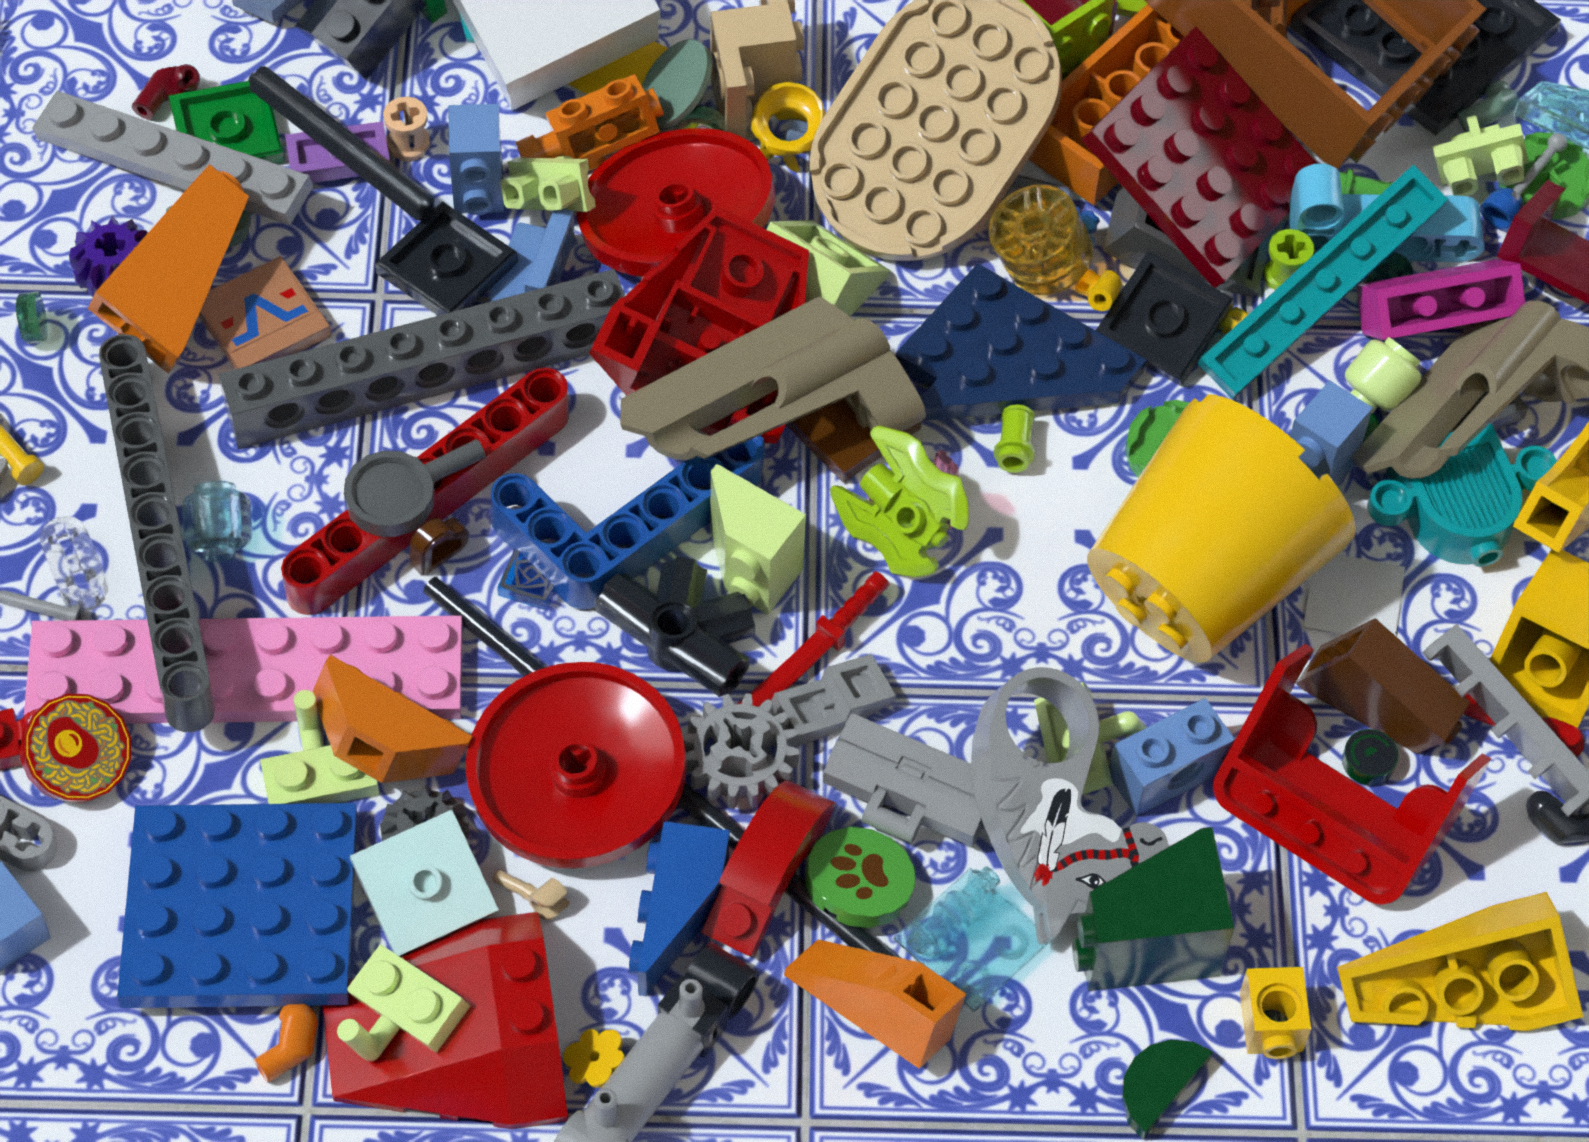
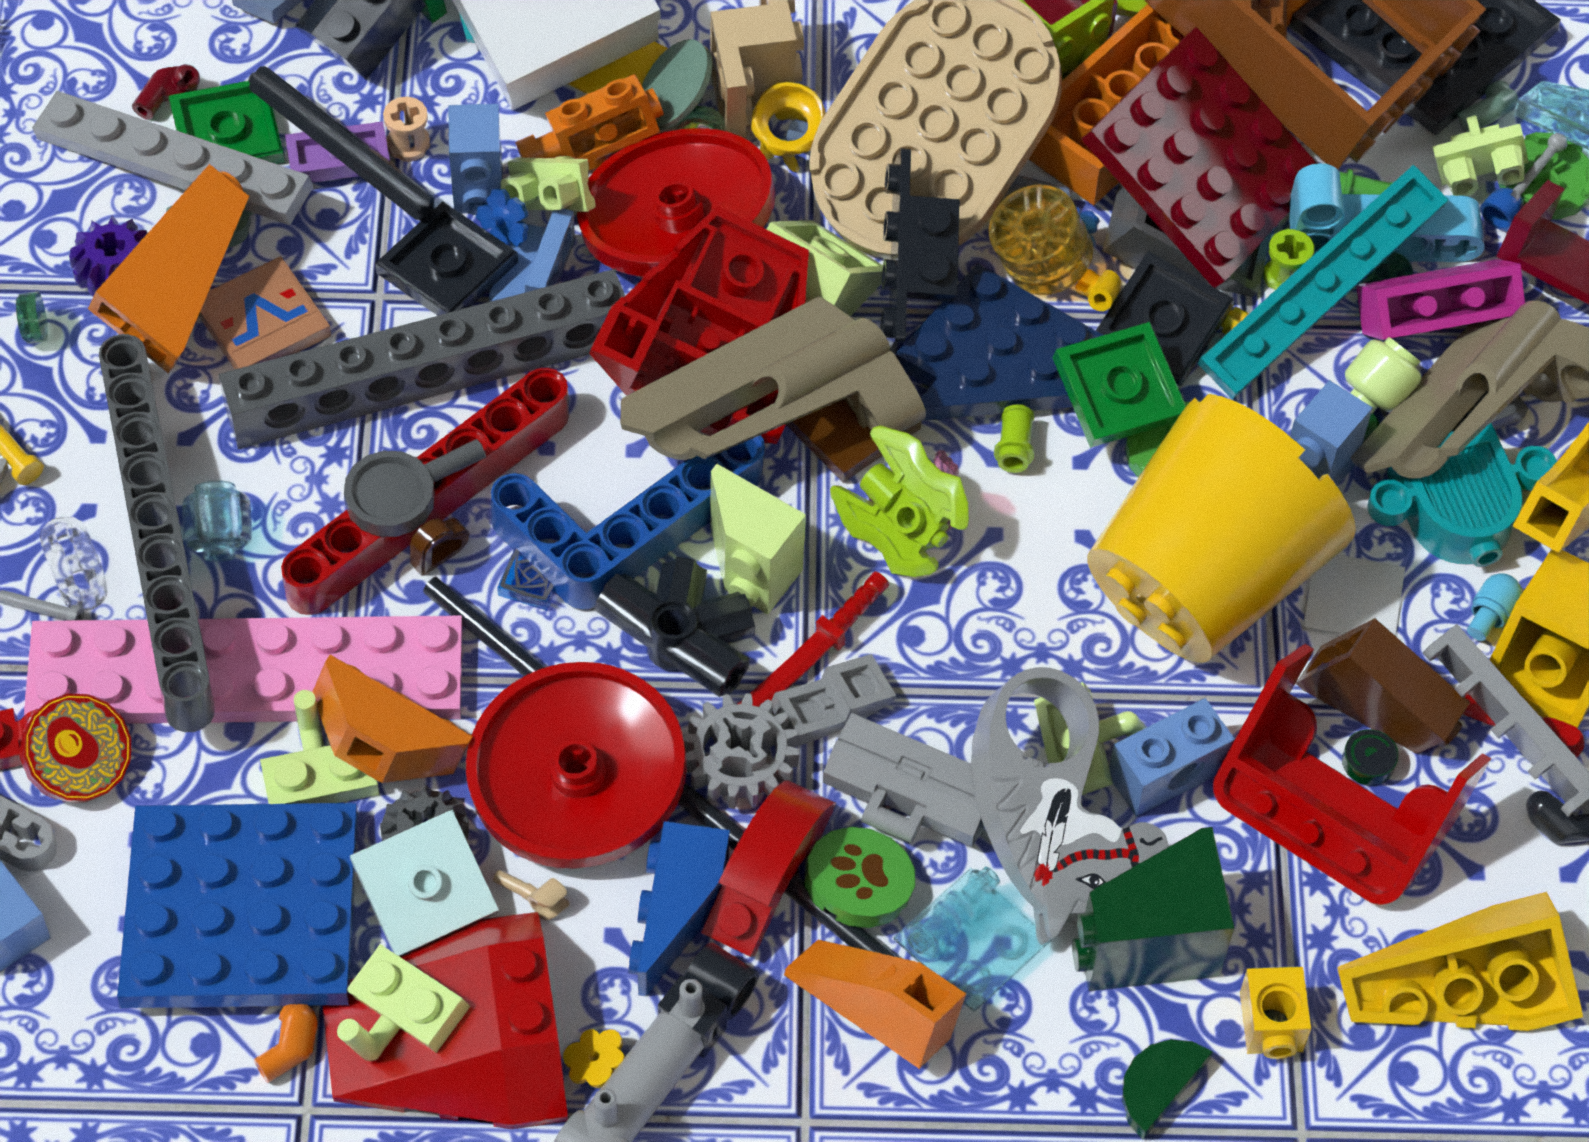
(504, 217): none -> blue plant
(922, 249): none -> black bracket
(1119, 384): none -> green plate
(1493, 604): none -> medium azure cylinder

